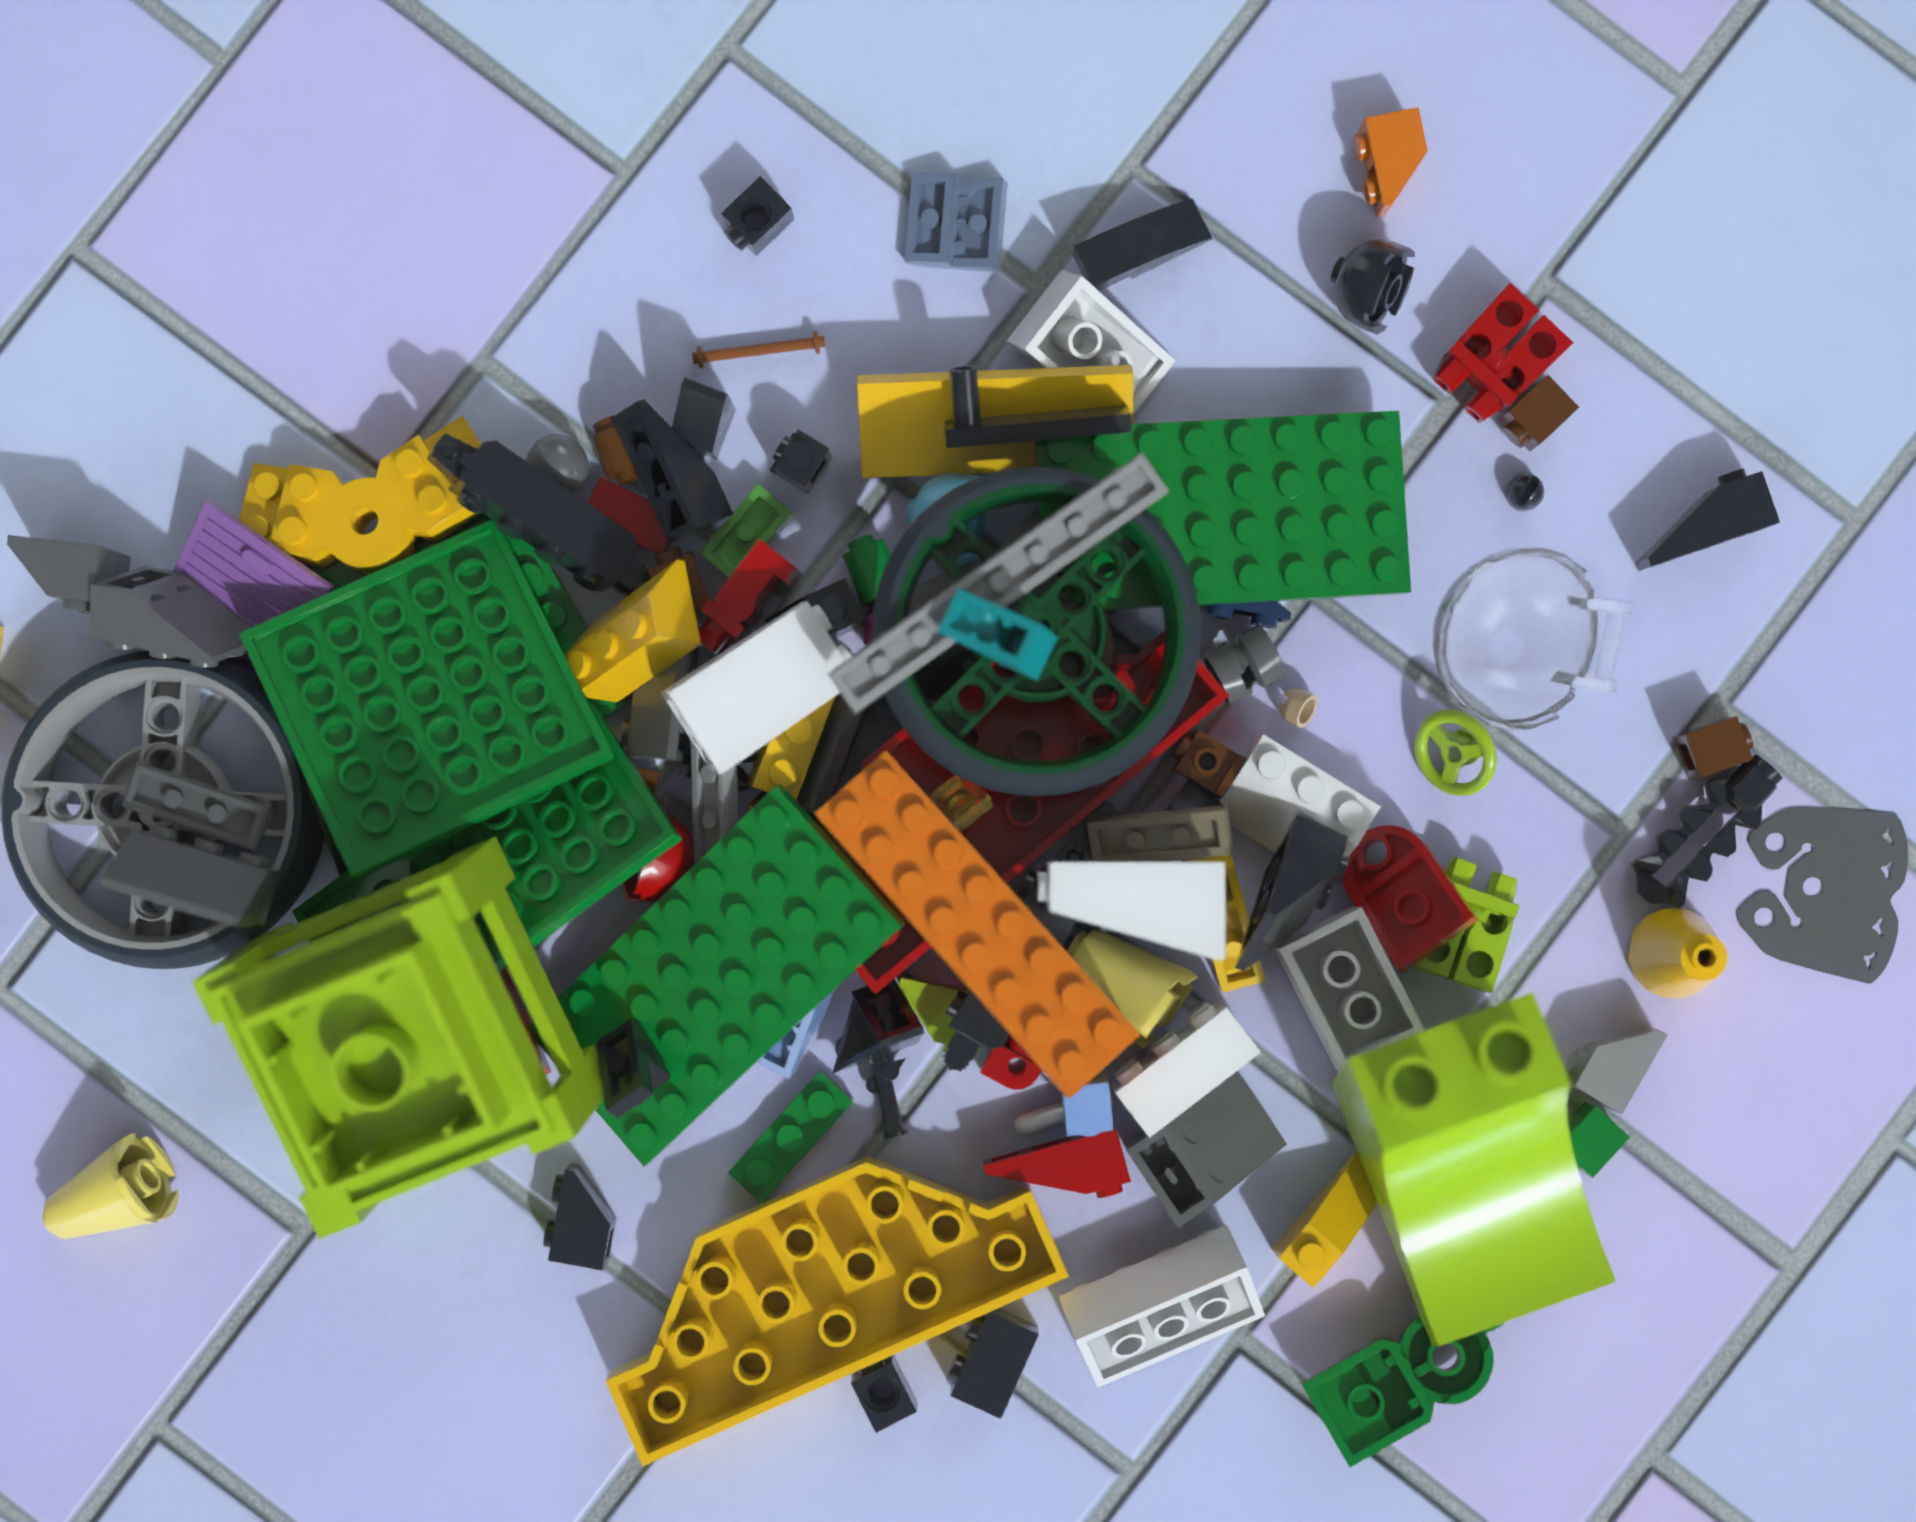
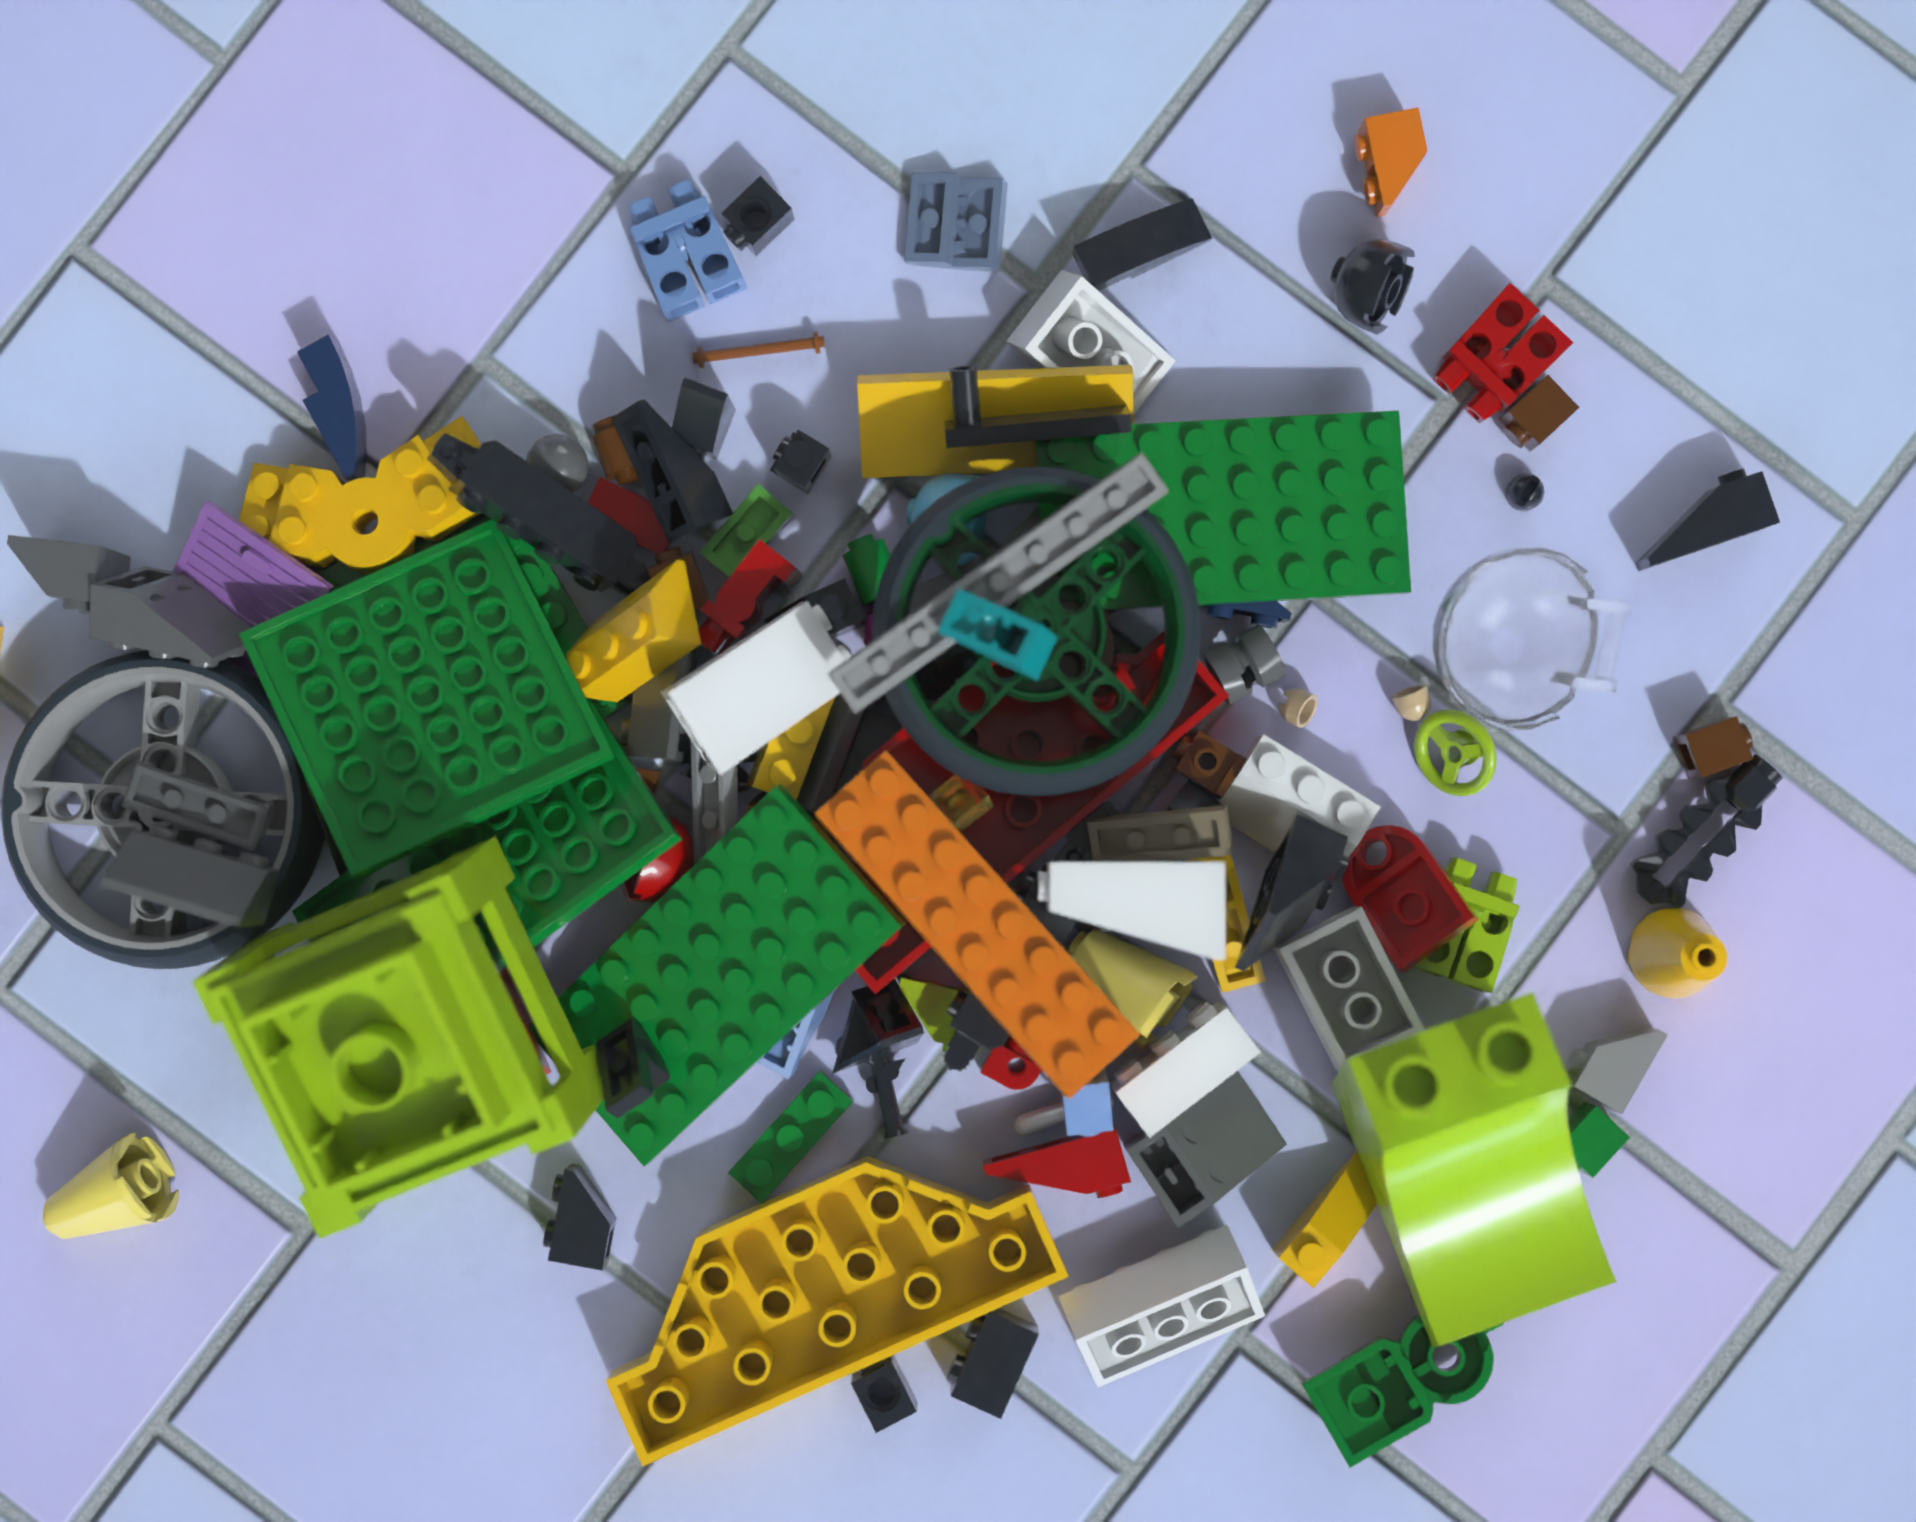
(336, 405): none -> dark blue slope
(681, 236): none -> medium blue hips
(1413, 702): none -> tan hinge
(1854, 893): dark grey piece -> none

